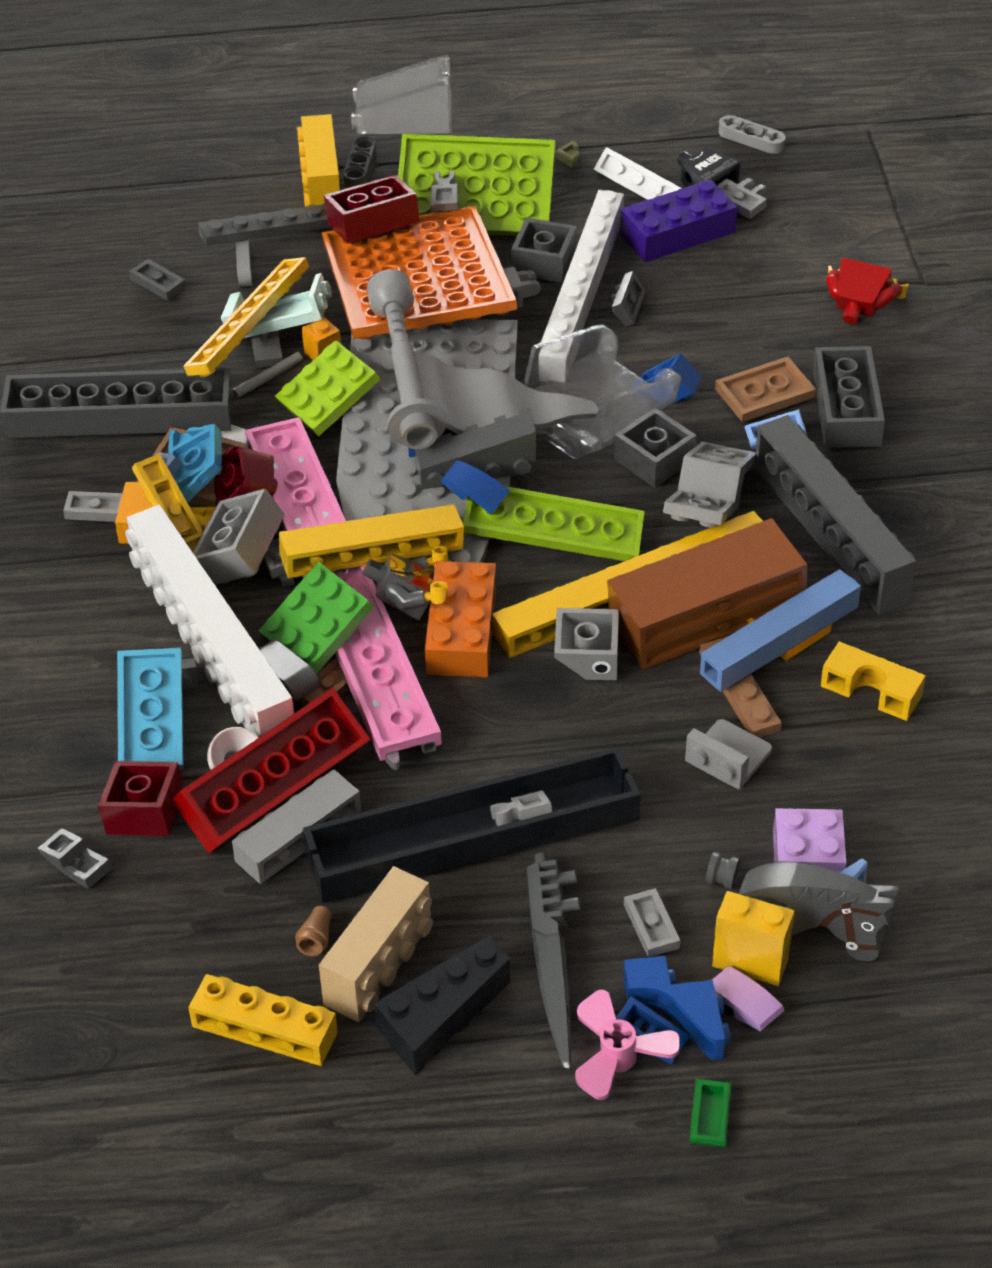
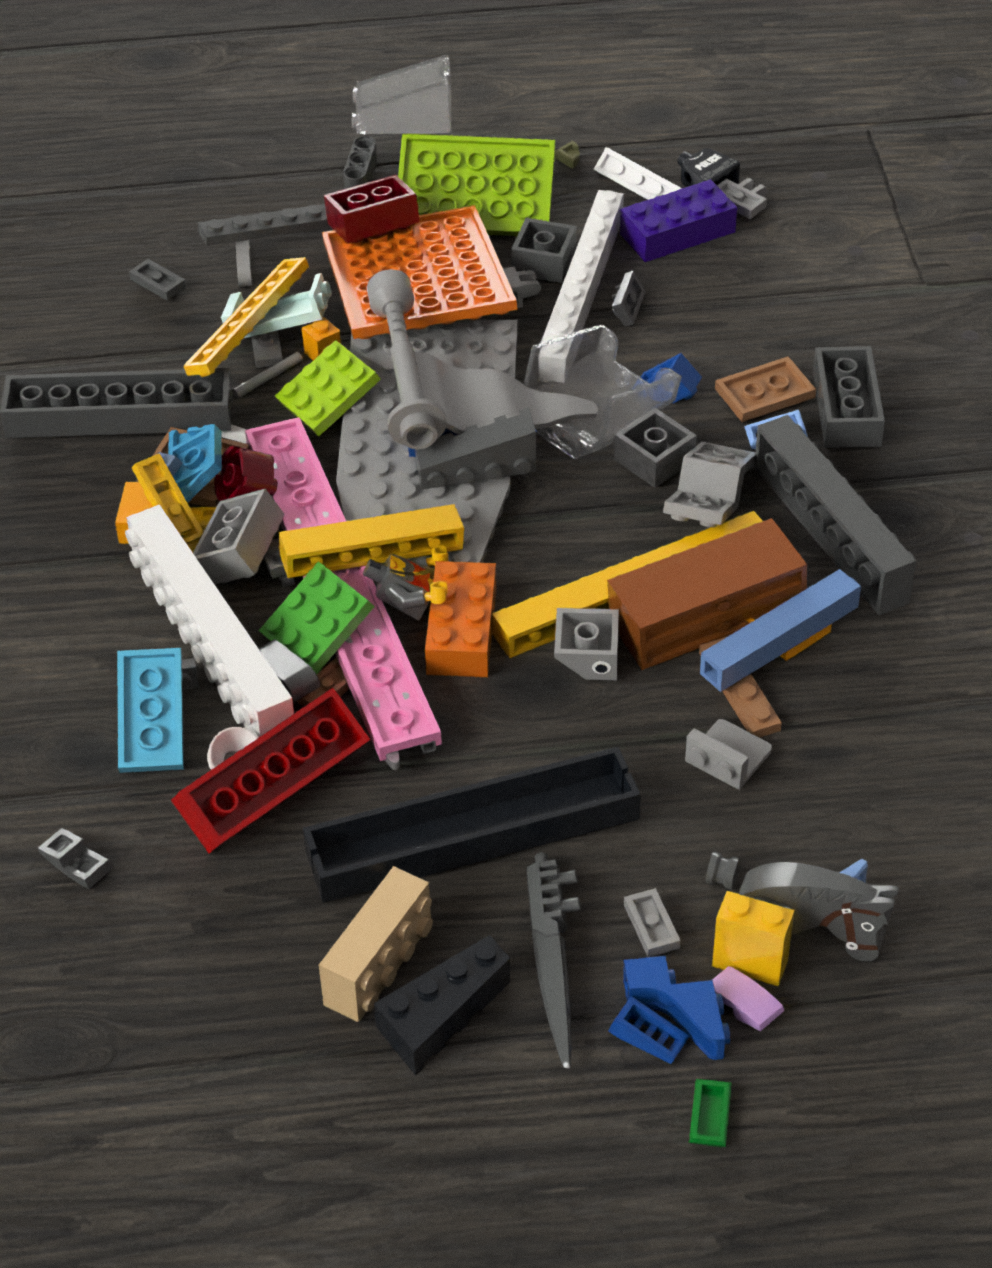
(92, 506): light grey plate -> none
(140, 798): dark red brick -> none
(263, 1019): yellow brick -> none
(279, 835): light grey brick -> none
(314, 933): medium nougat cone -> none
(317, 158): yellow brick -> none
(445, 193): light grey plate -> none
(469, 481): blue slope -> none
(521, 808): light grey plate -> none
(559, 524): lime plate -> none
(599, 1071): bright pink piece -> none
(737, 130): light grey beam -> none
(810, 837): lavender brick -> none
(852, 668): yellow arch -> none
(862, 288): red torso -> none

